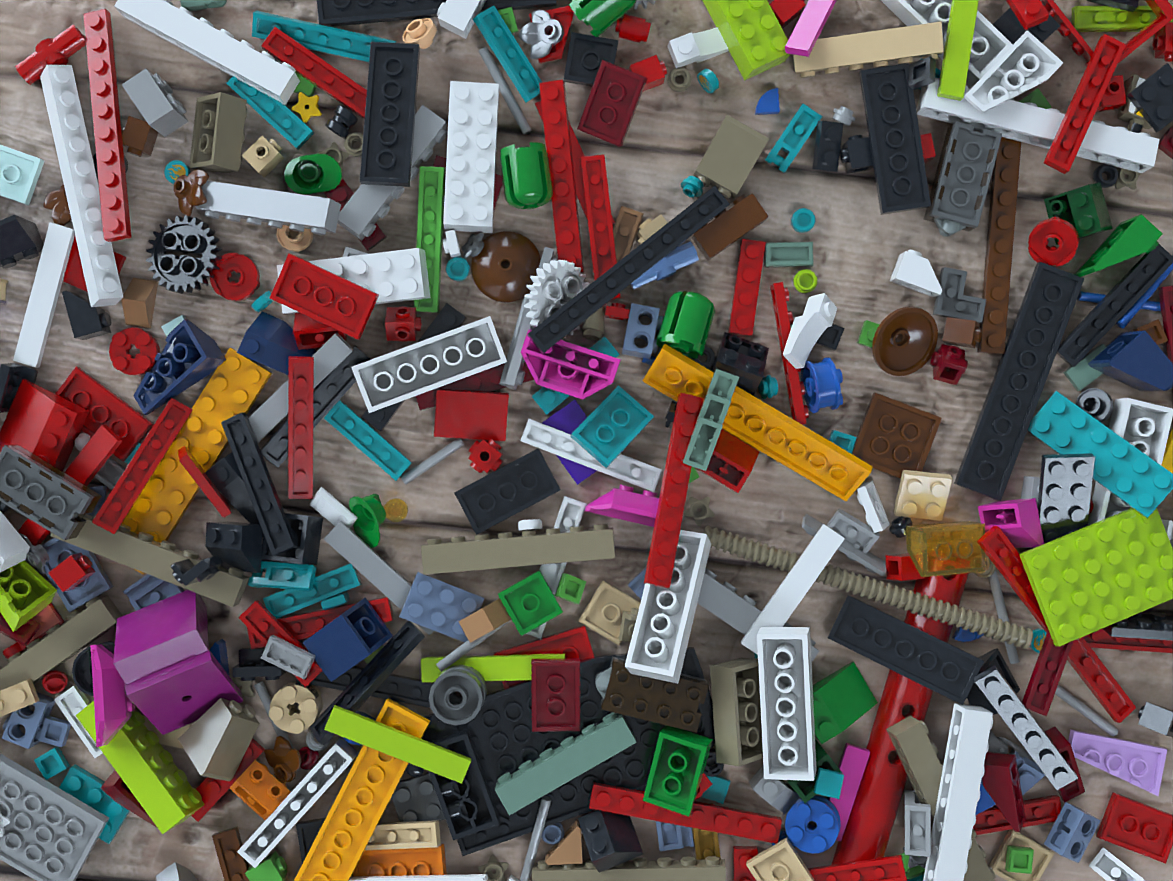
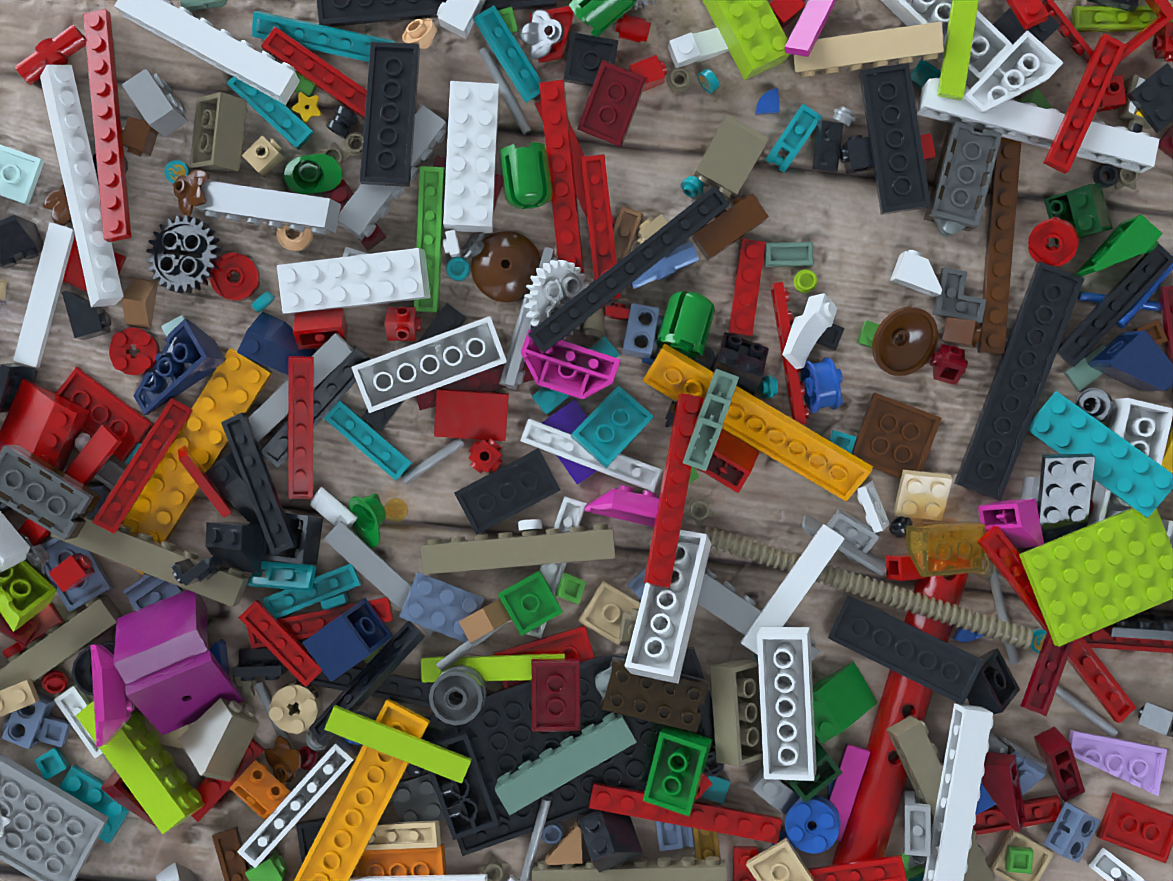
(288, 657): light grey plate -> none
(324, 296): red plate -> none
(803, 220): teal tile -> none
(829, 783): teal tile -> none
(922, 73): black plate -> none
(1025, 727): plate -> none

